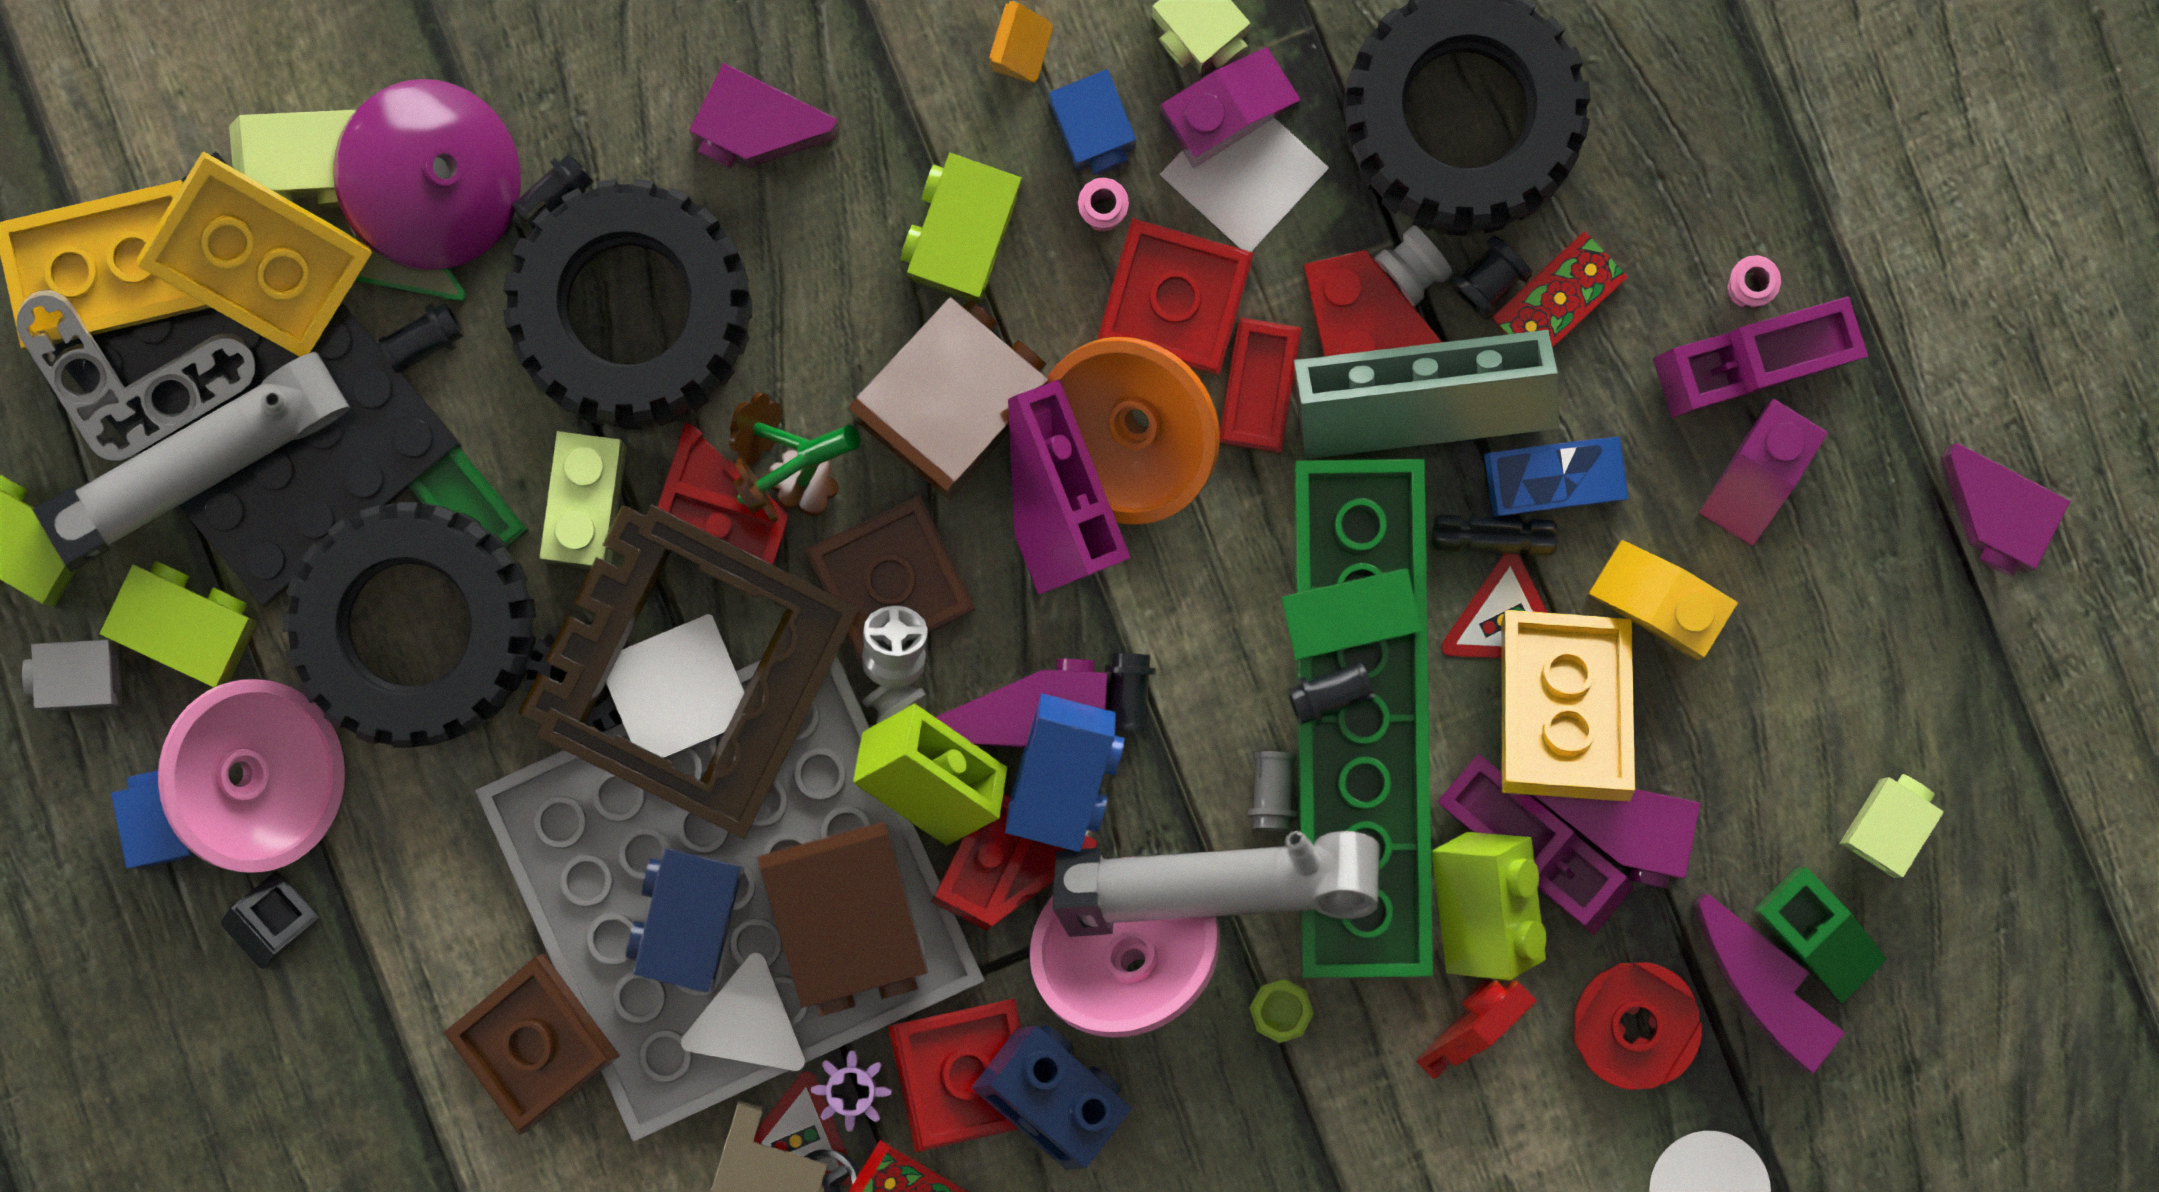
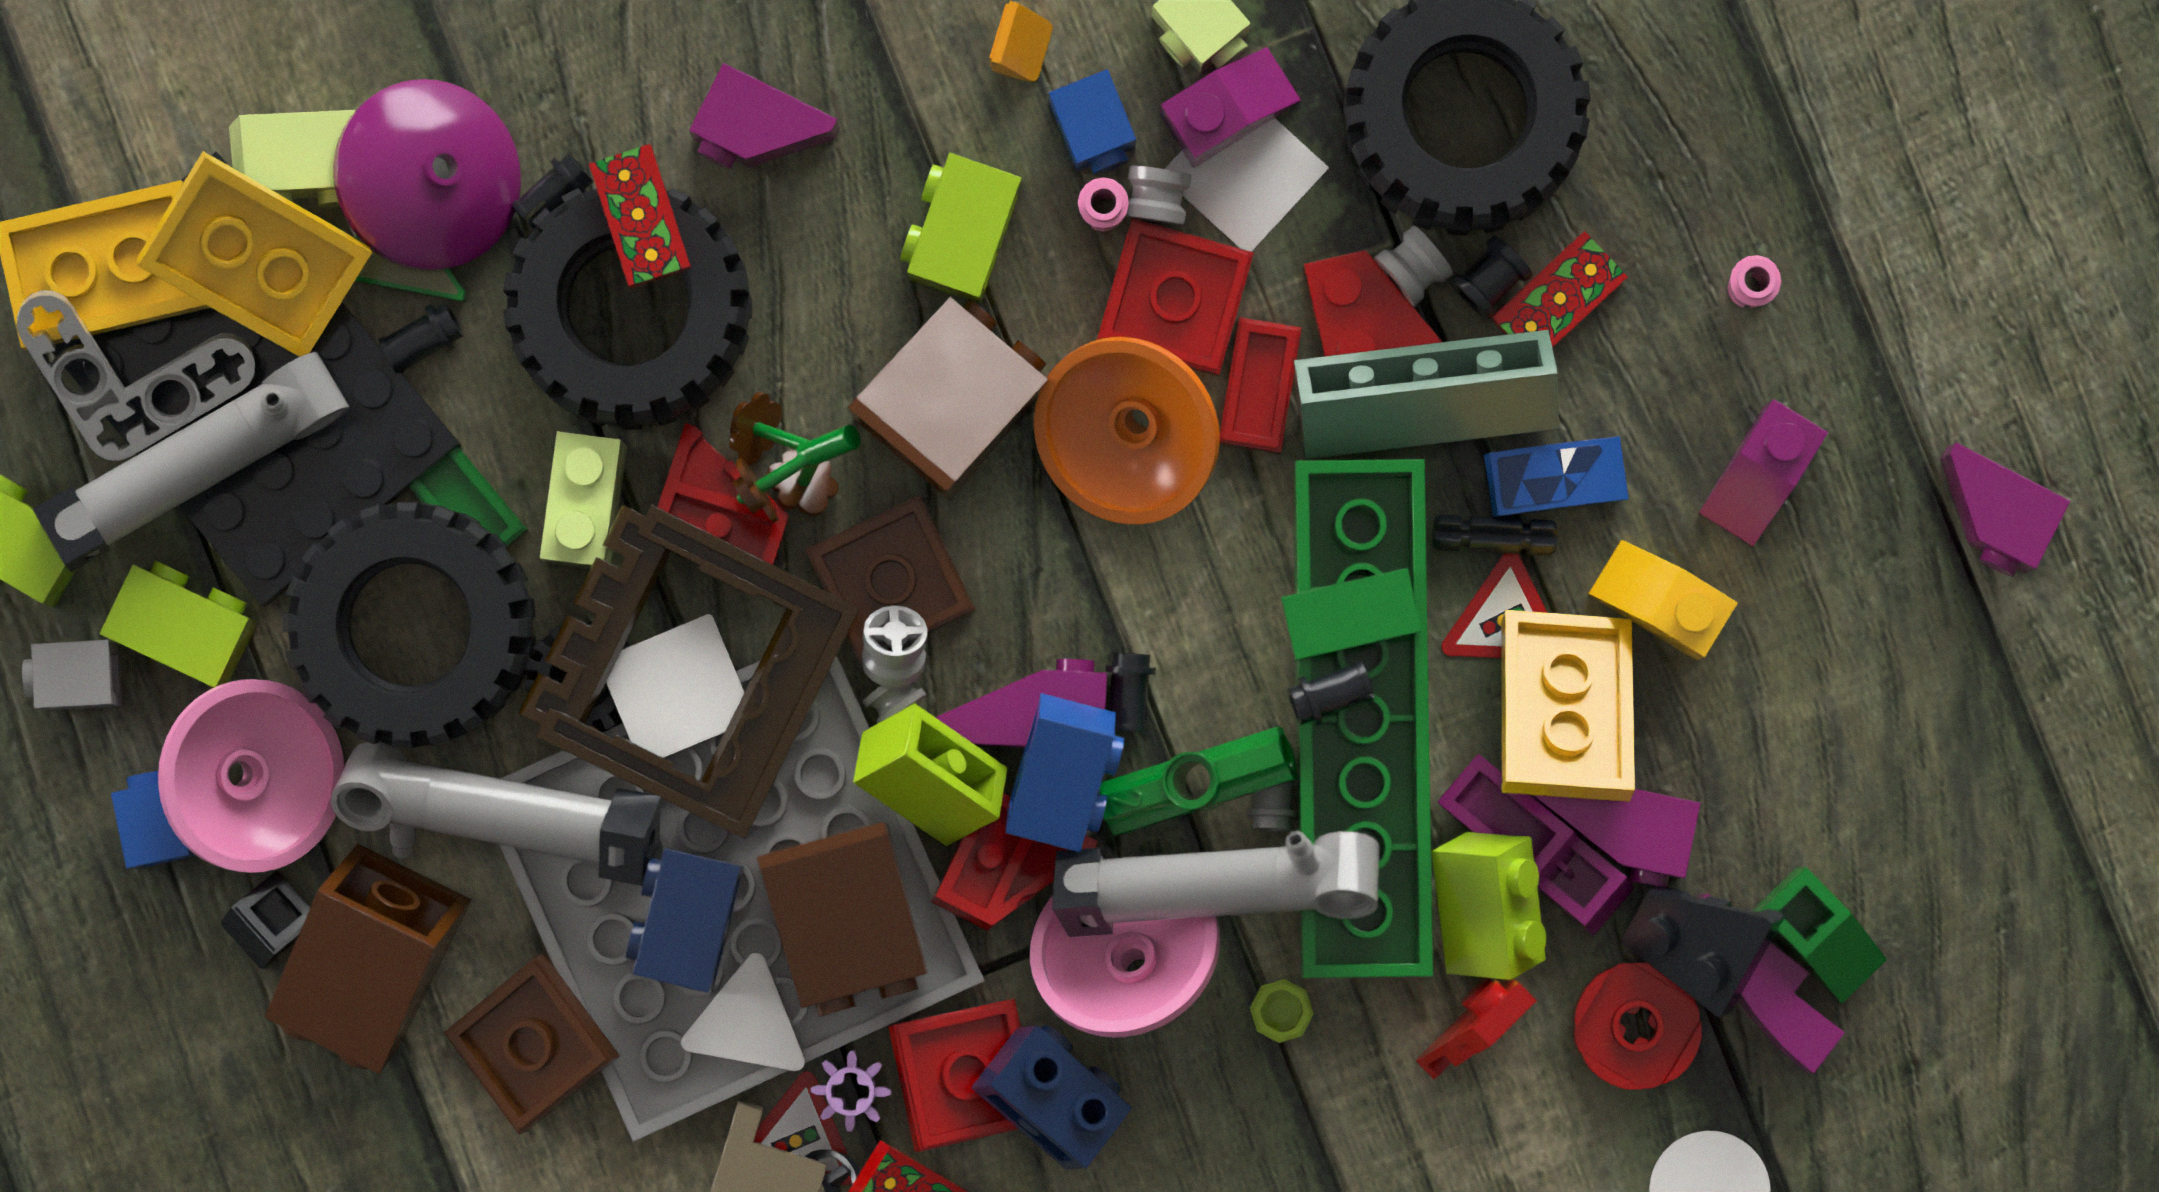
(366, 958): none -> reddish brown slope
(387, 788): none -> light grey piece
(640, 216): none -> tile
(1057, 494): magenta slope -> none
(1157, 195): none -> light grey wheel
(1234, 772): none -> green piece
(1701, 943): none -> black wing
(1759, 357): magenta slope -> none
(1893, 825): yellowish green brick -> none

